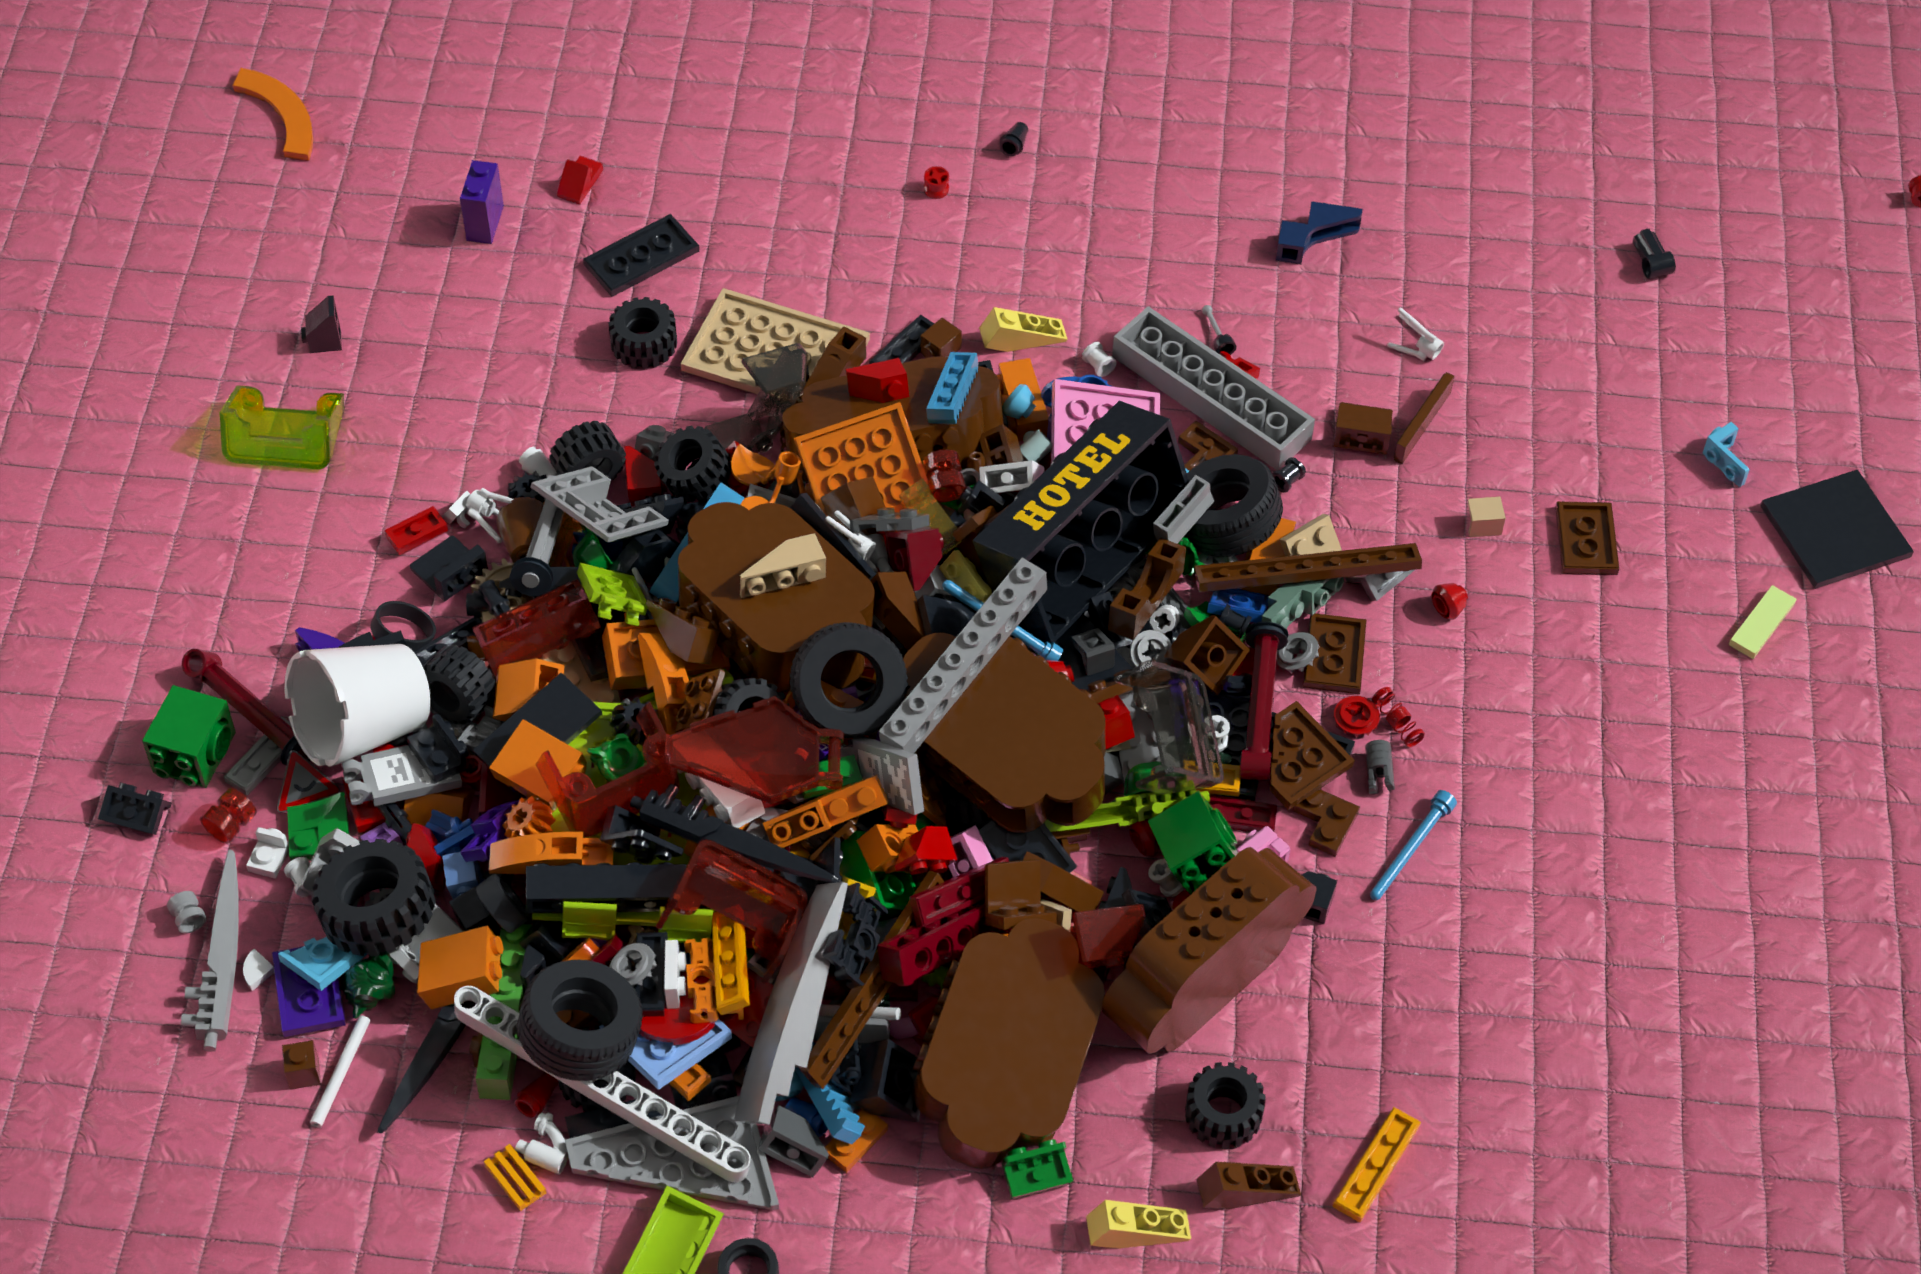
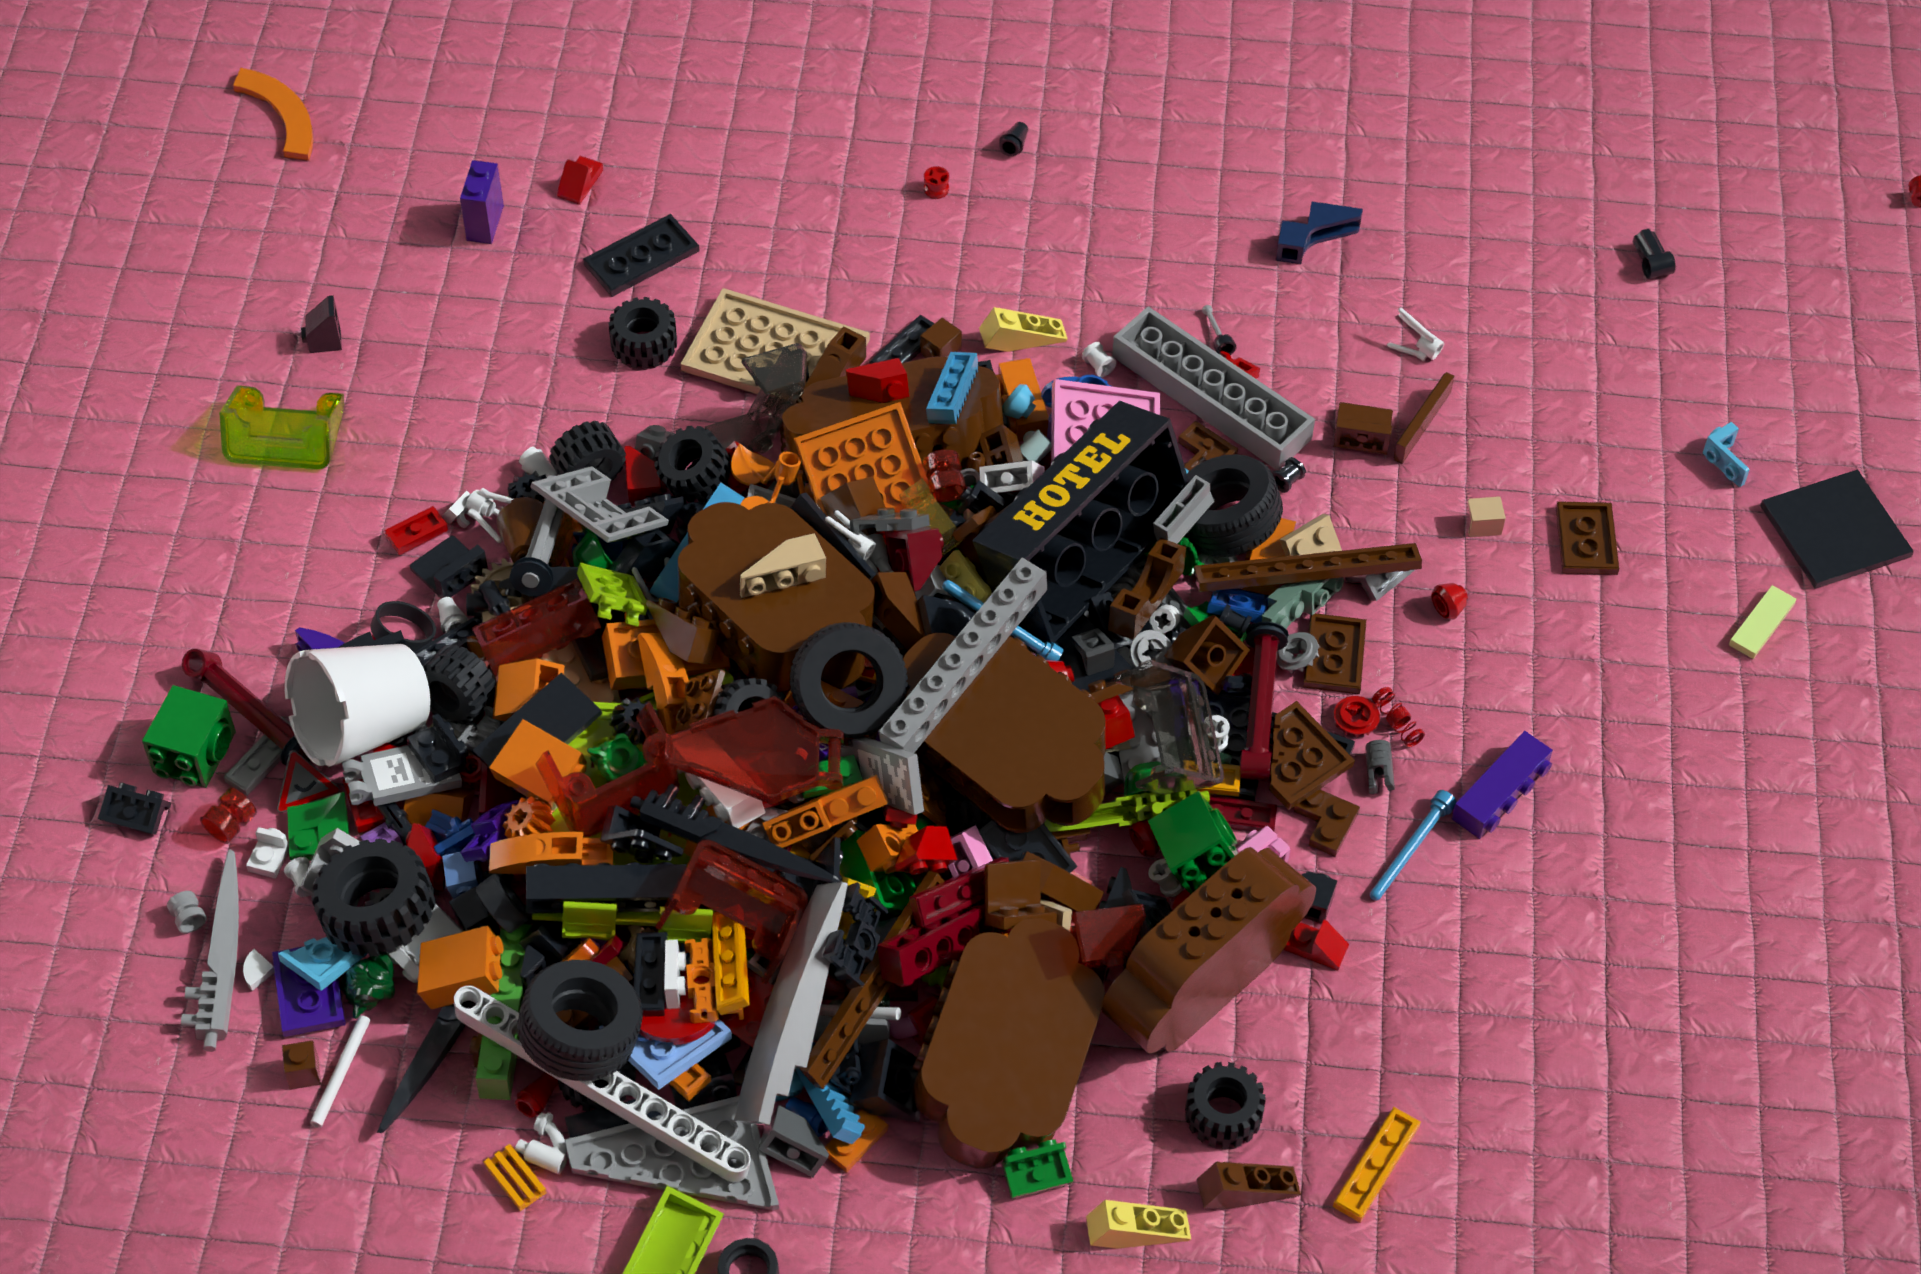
(450, 614): none -> white cone
(641, 955): light grey gear -> none
(1318, 945): none -> red slope
(1502, 785): none -> dark purple brick

